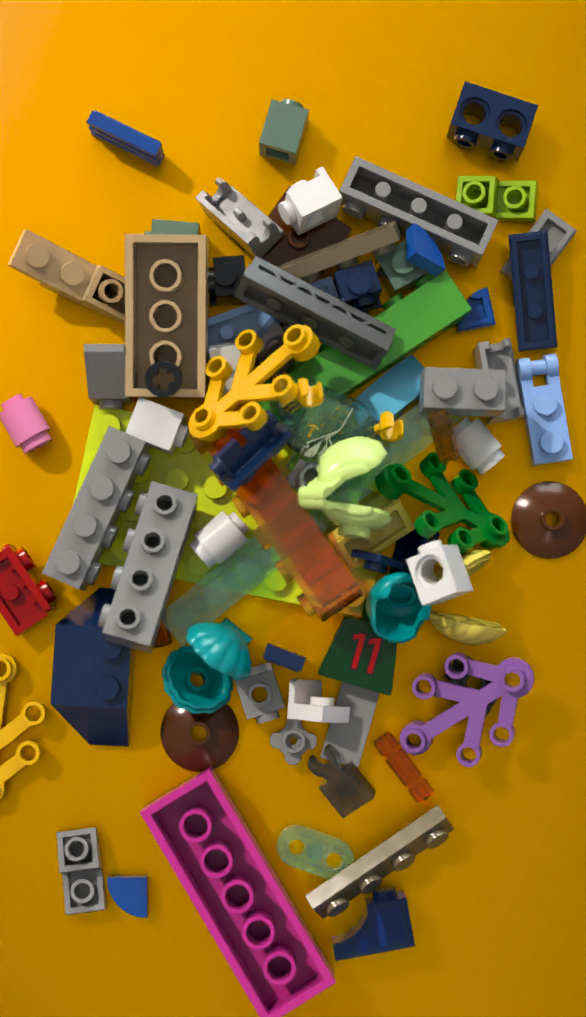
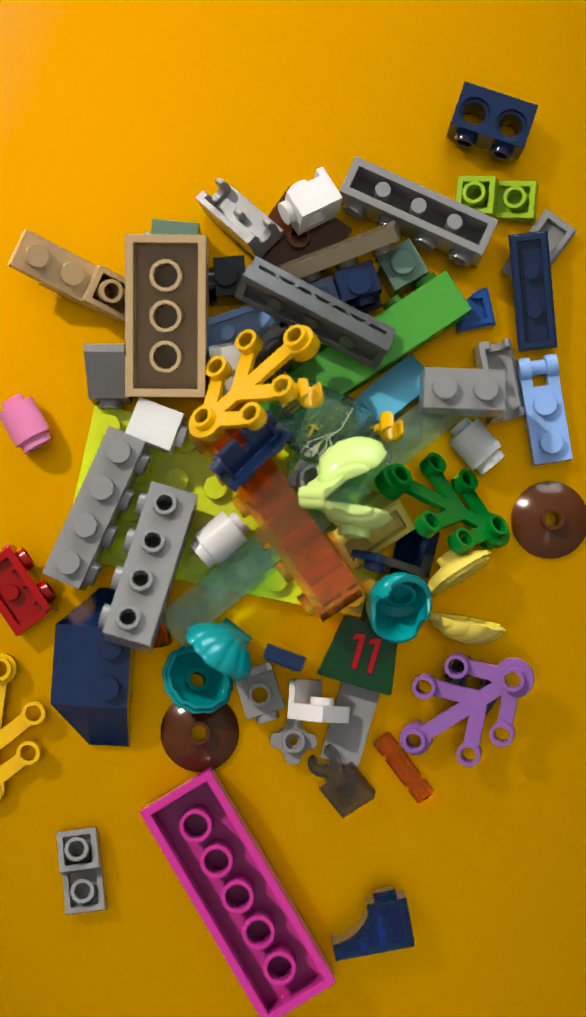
(125, 138): blue tile -> none
(130, 893): blue tile -> none
(153, 370): black bush -> none
(284, 131): sand green brick -> none
(315, 852): clear light blue plate -> none
(369, 870): dark tan plate -> none
(423, 251): blue tile -> none
(443, 436): clear orange axle -> none
(455, 576): white brick -> none

